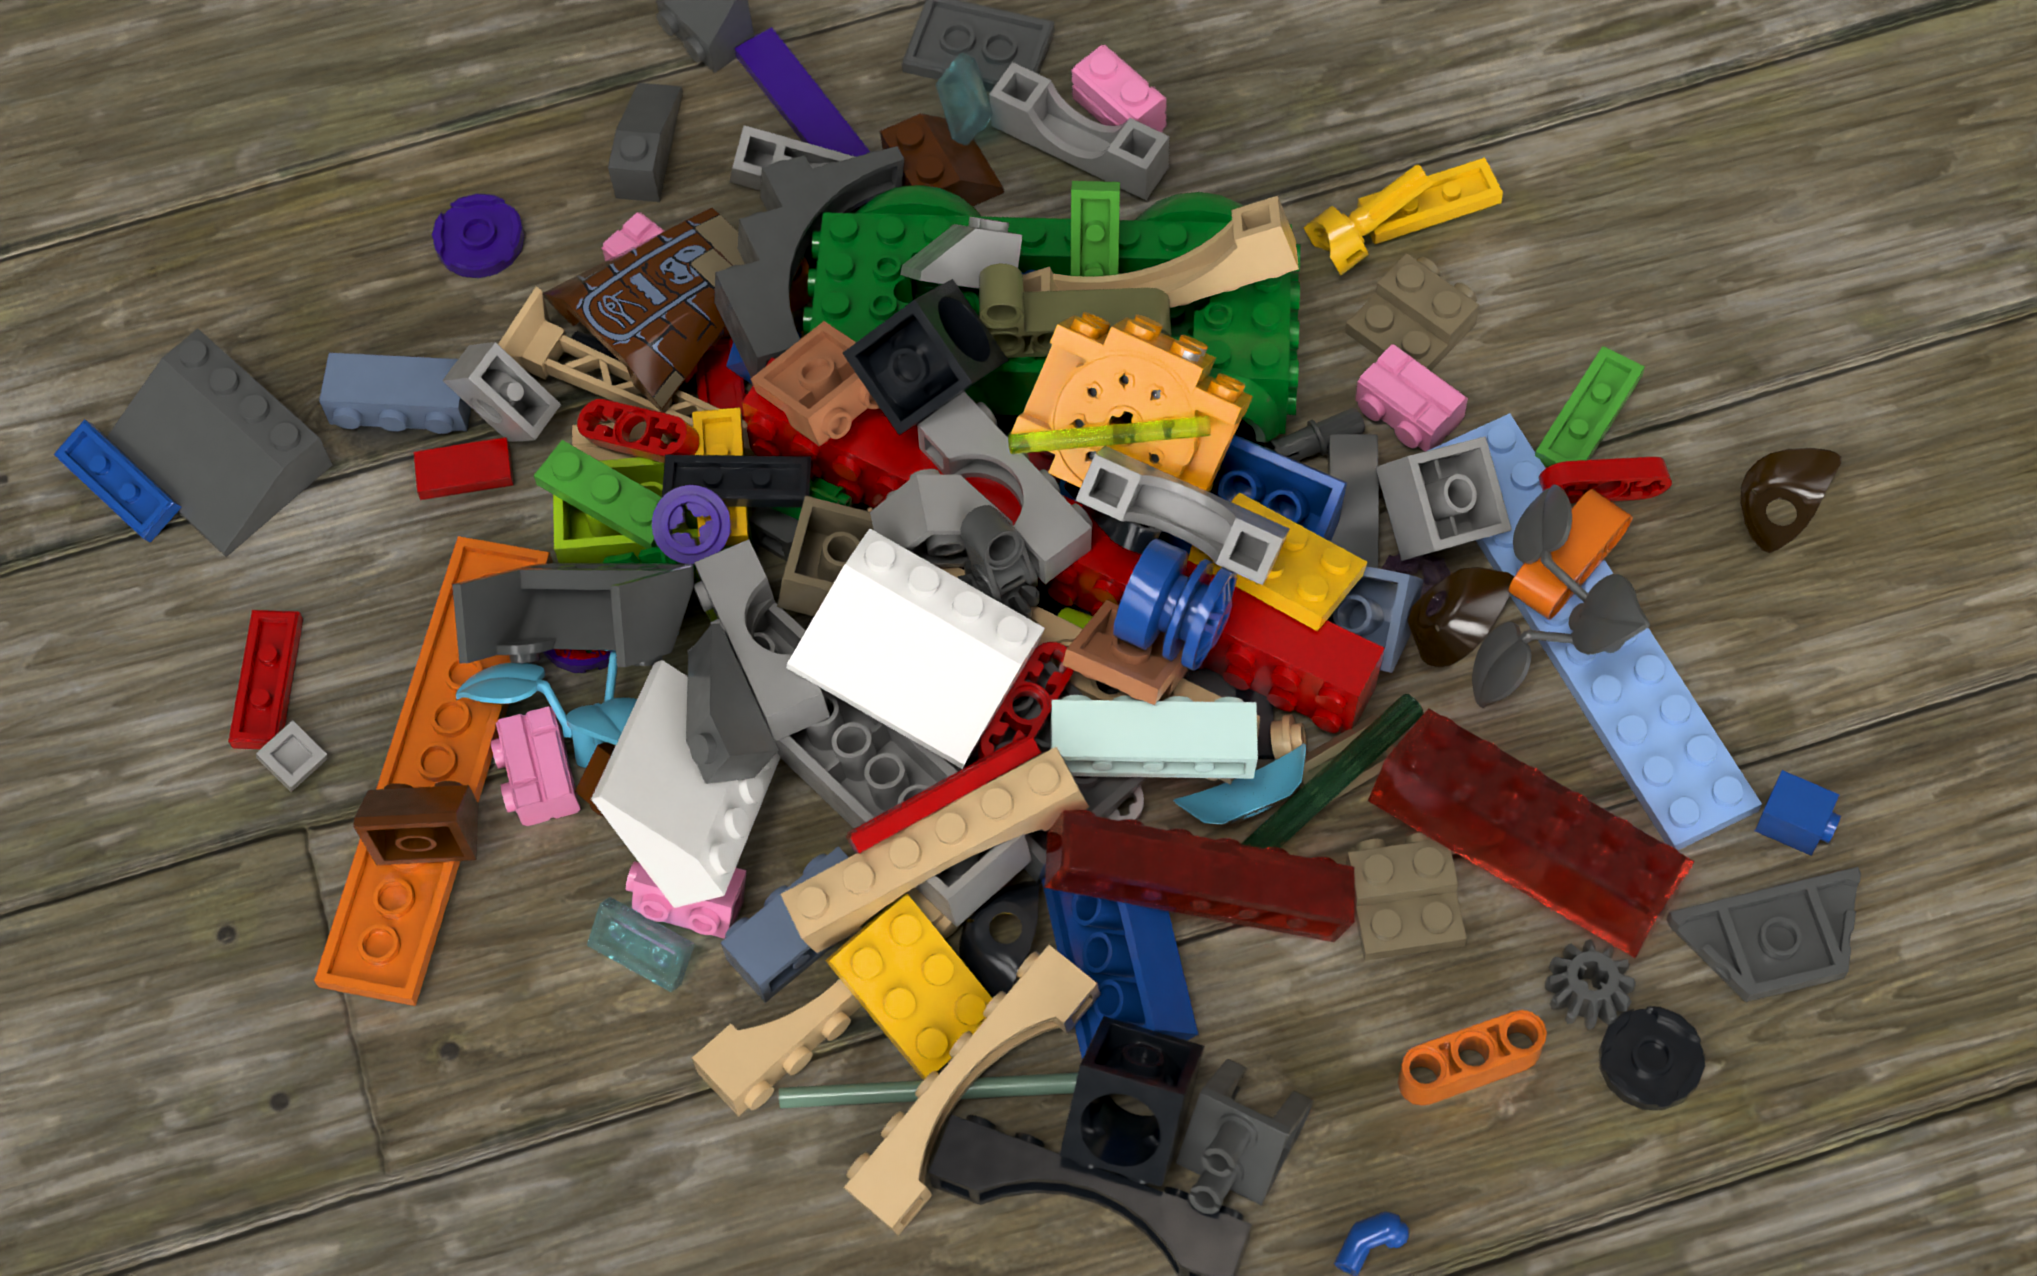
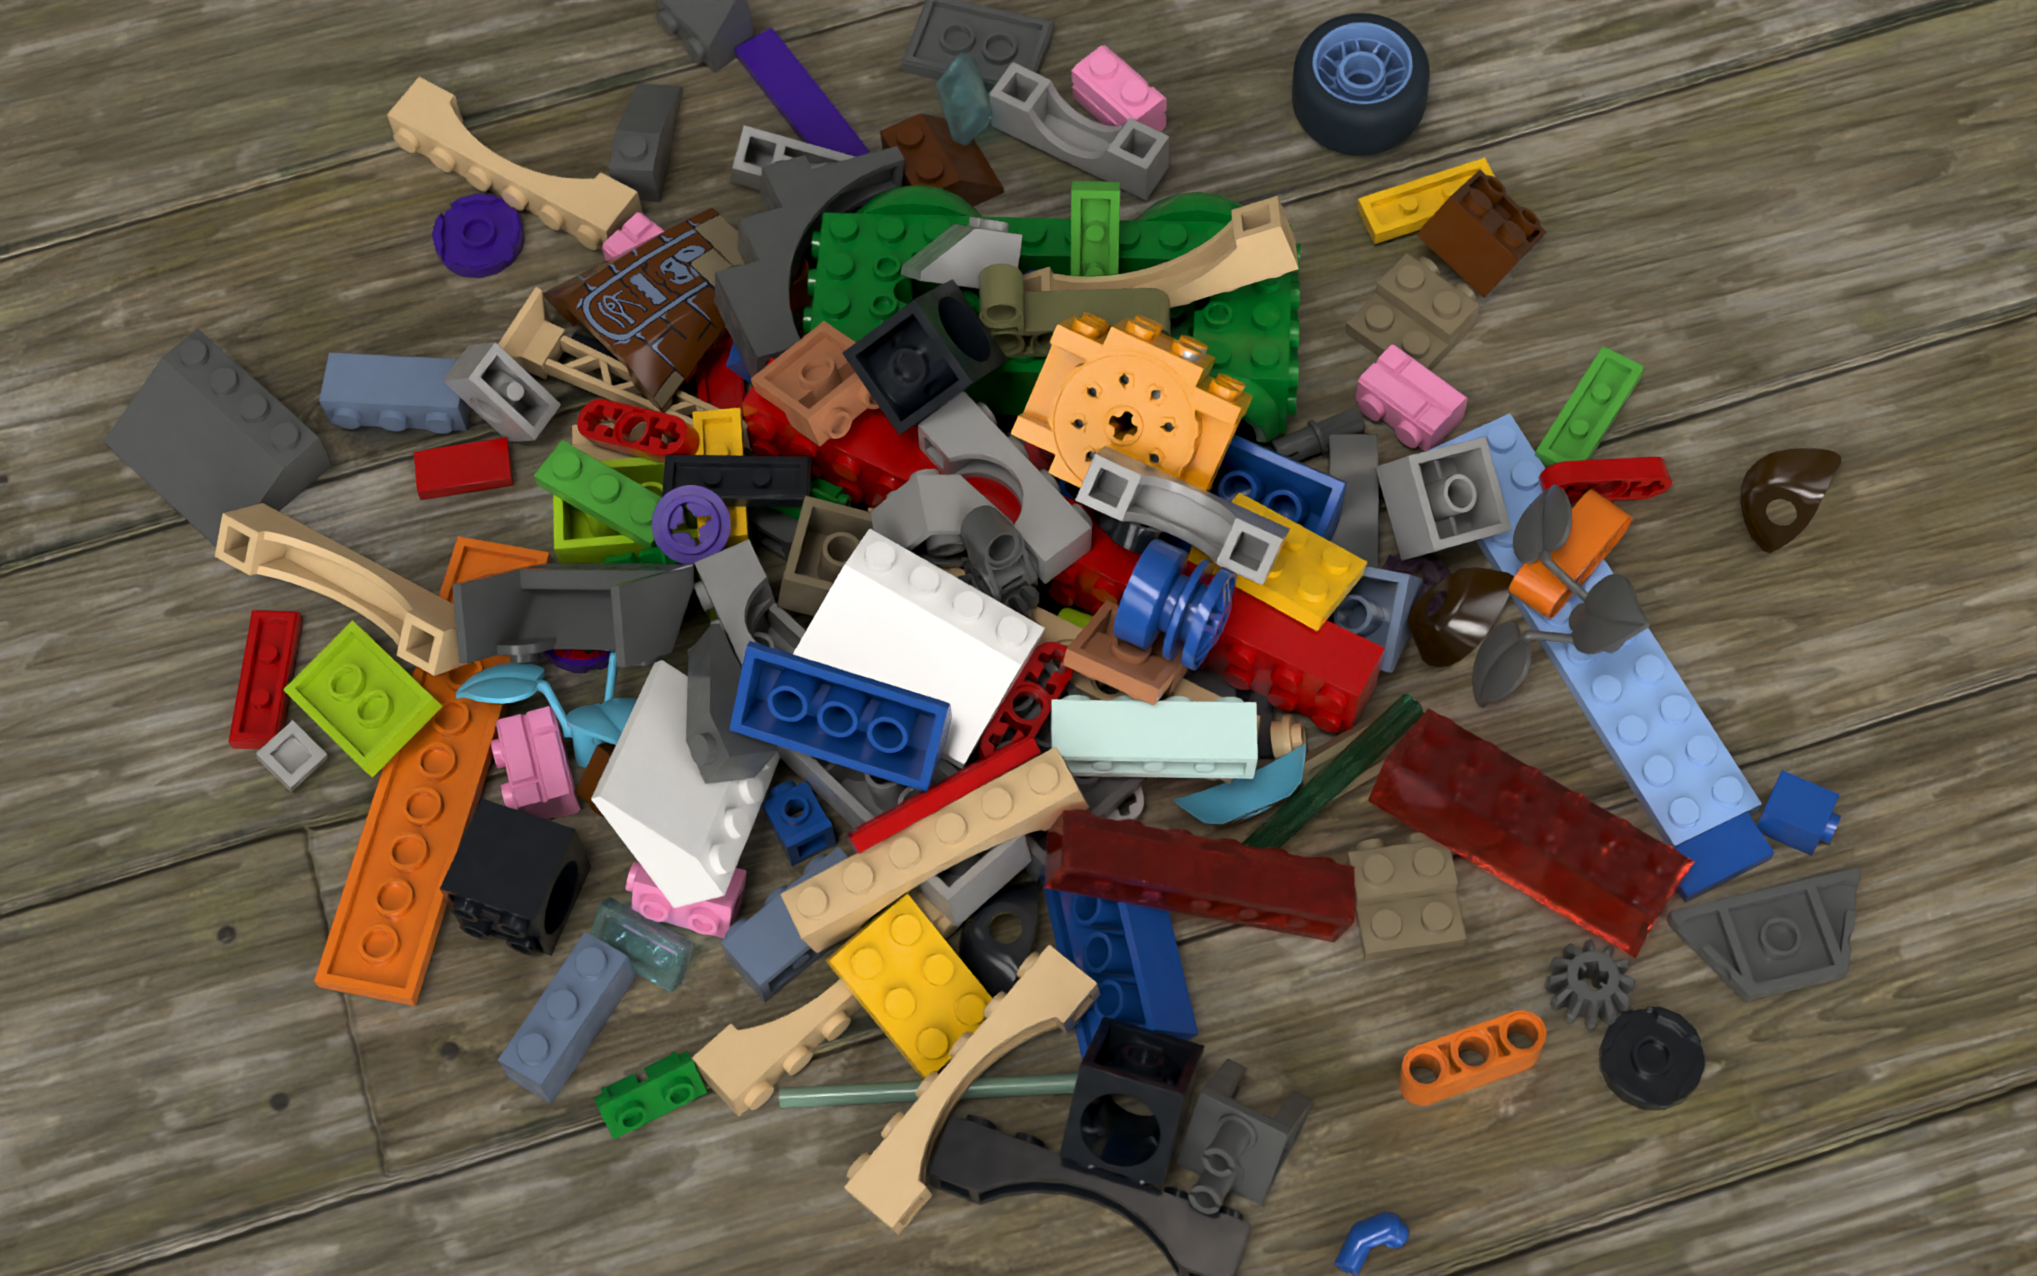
(117, 481): blue tile -> none
(279, 547): none -> tan arch
(362, 698): none -> lime plate
(419, 823): reddish brown slope -> none
(515, 878): none -> black brick
(567, 1017): none -> sand blue brick
(590, 209): none -> tan arch
(631, 1104): none -> green hinge
(802, 835): none -> blue brick
(840, 716): none -> blue slope
(1109, 435): clear neon green bar -> none
(1344, 234): yellow piece -> none
(1360, 84): none -> wheel
(1482, 232): none -> reddish brown slope
(1723, 855): none -> blue tile

